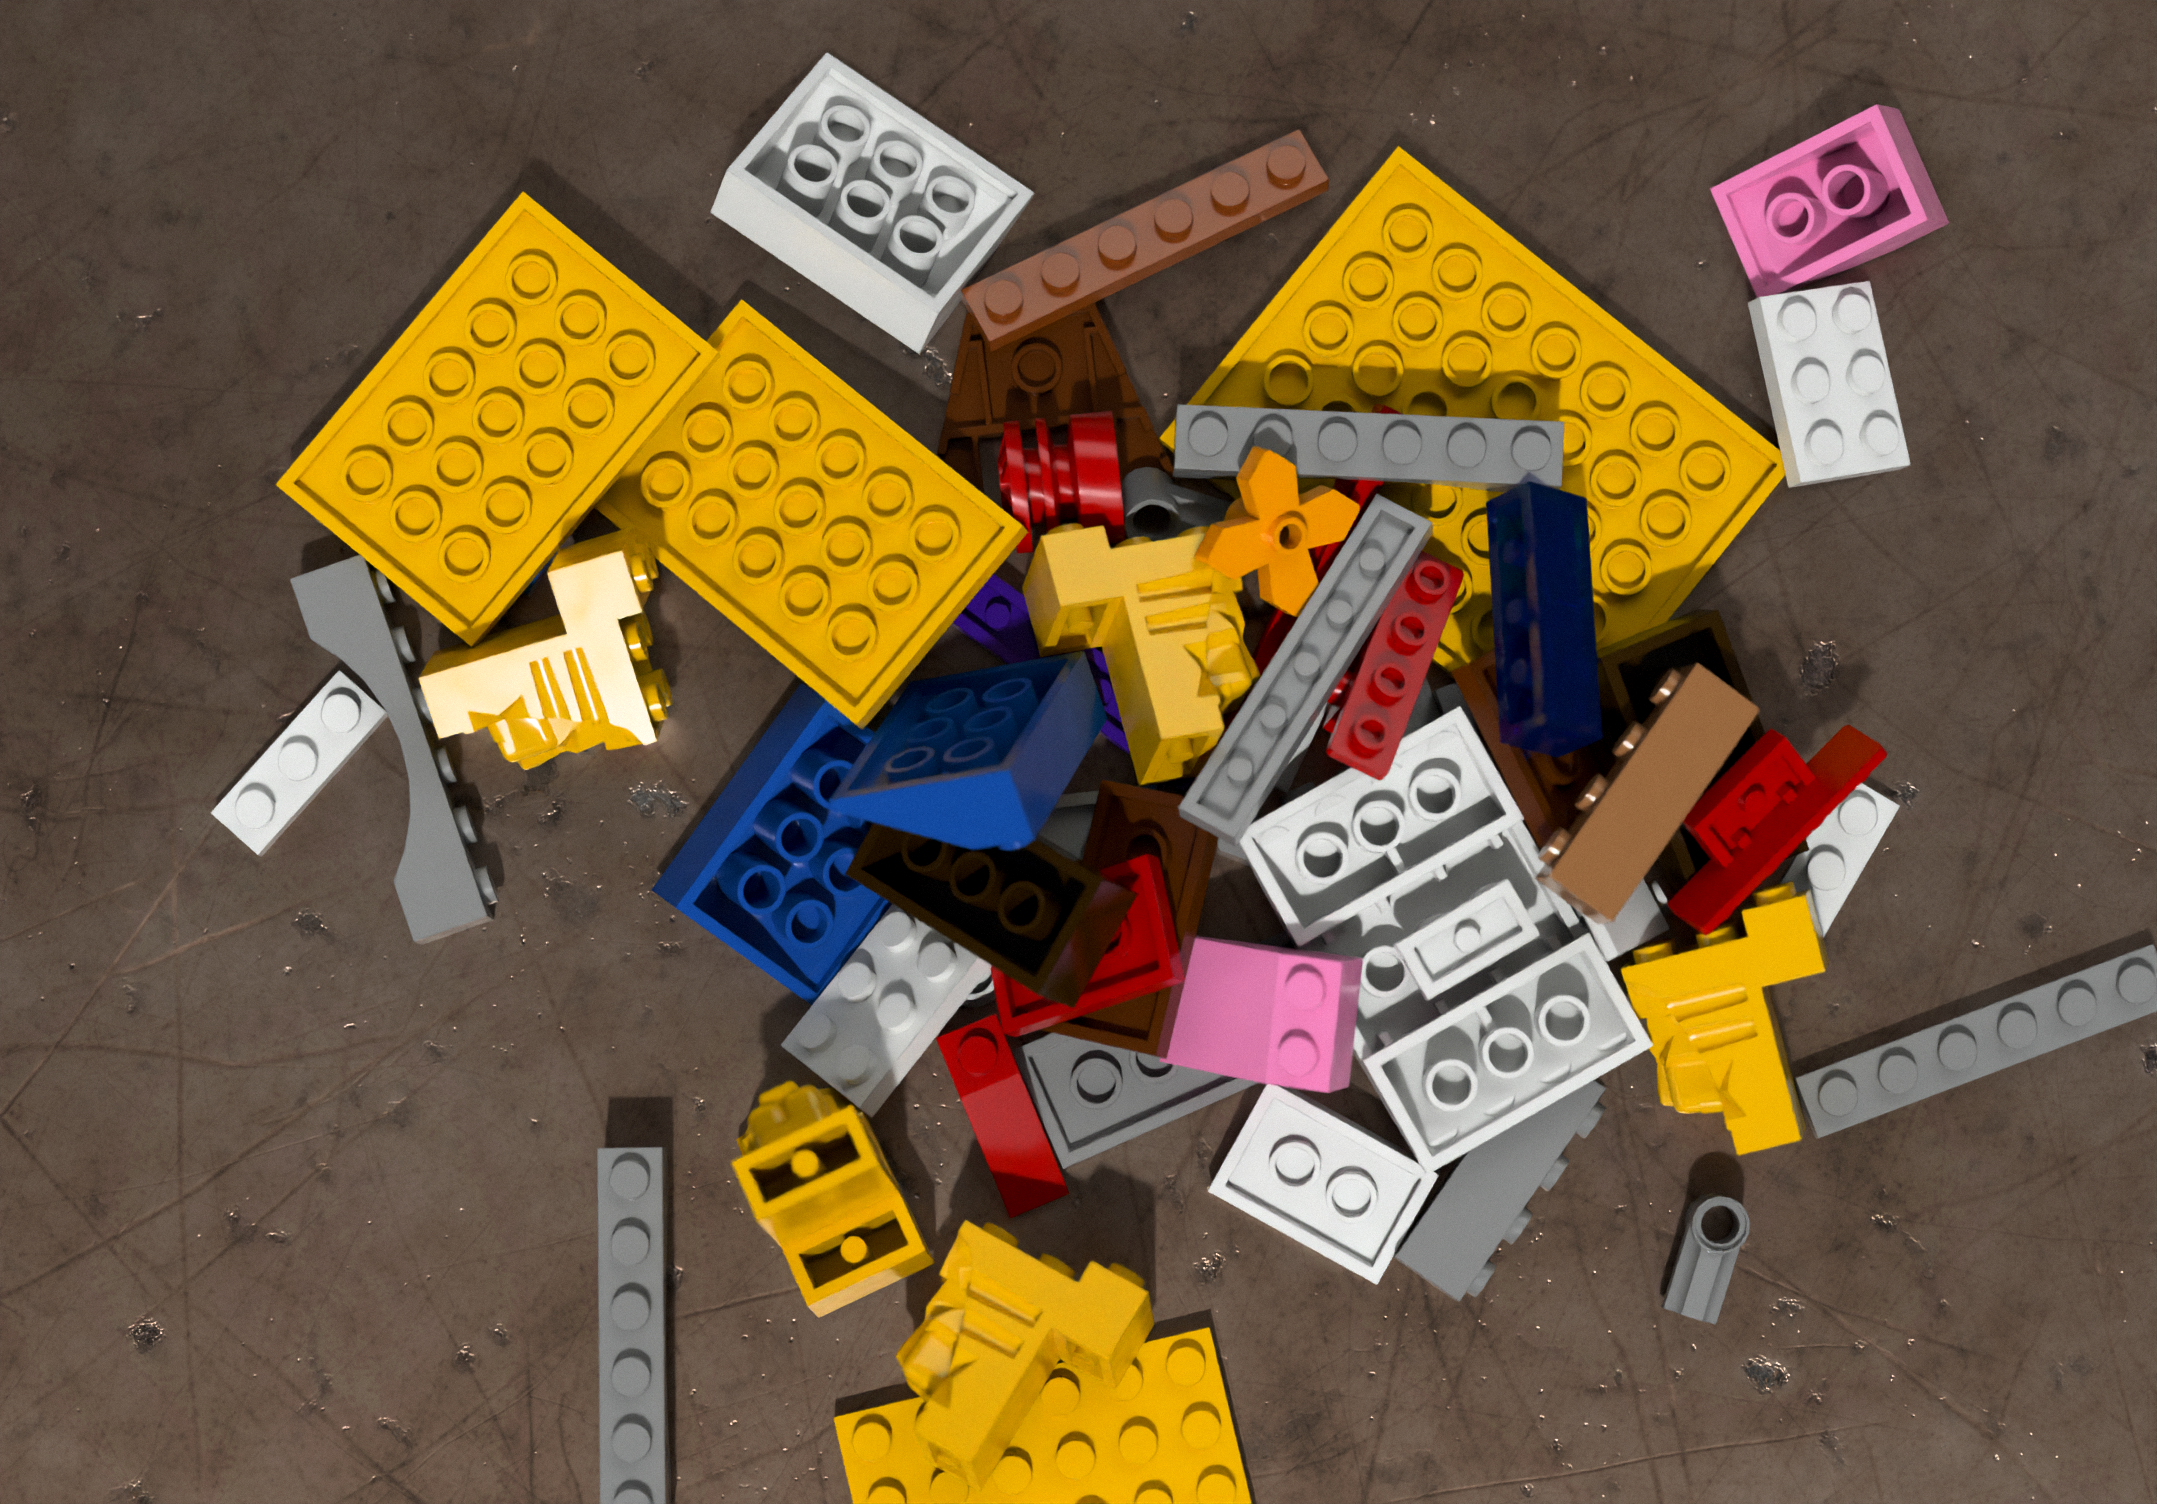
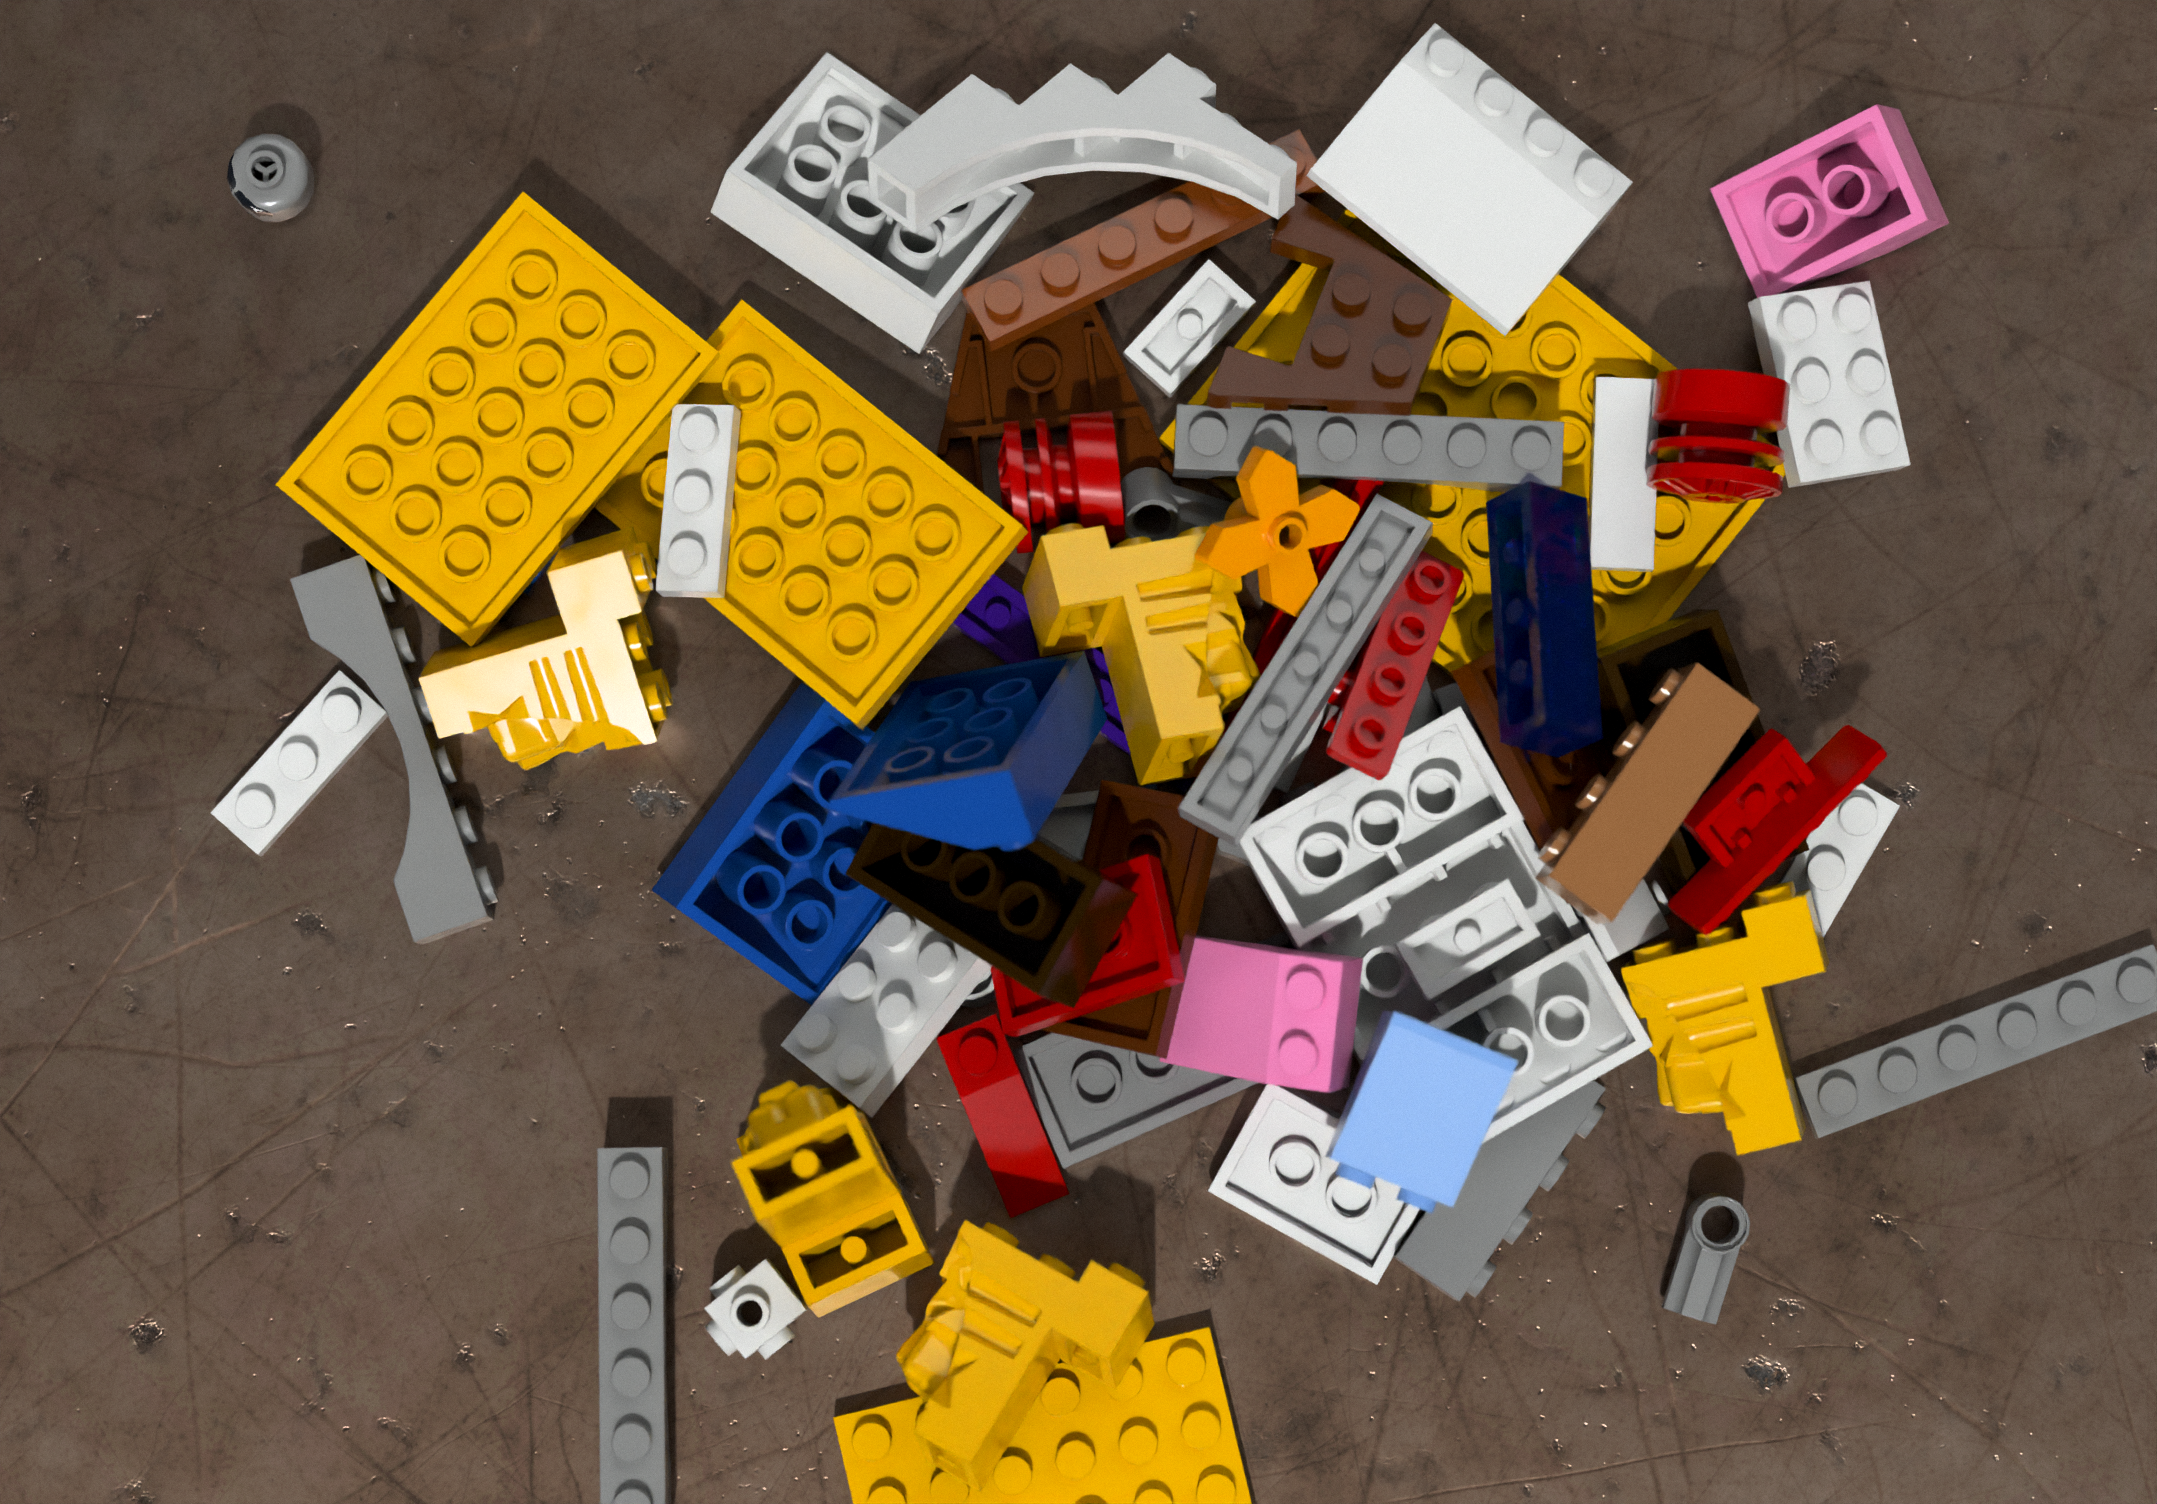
(276, 197): none -> light grey head
(698, 501): none -> white plate
(778, 1303): none -> white brick
(1071, 125): none -> white arch
(1189, 328): none -> white plate
(1364, 339): none -> reddish brown wing
(1419, 1111): none -> light blue slope
(1469, 179): none -> white slope
(1620, 501): none -> white tile
(1717, 441): none -> red wheel

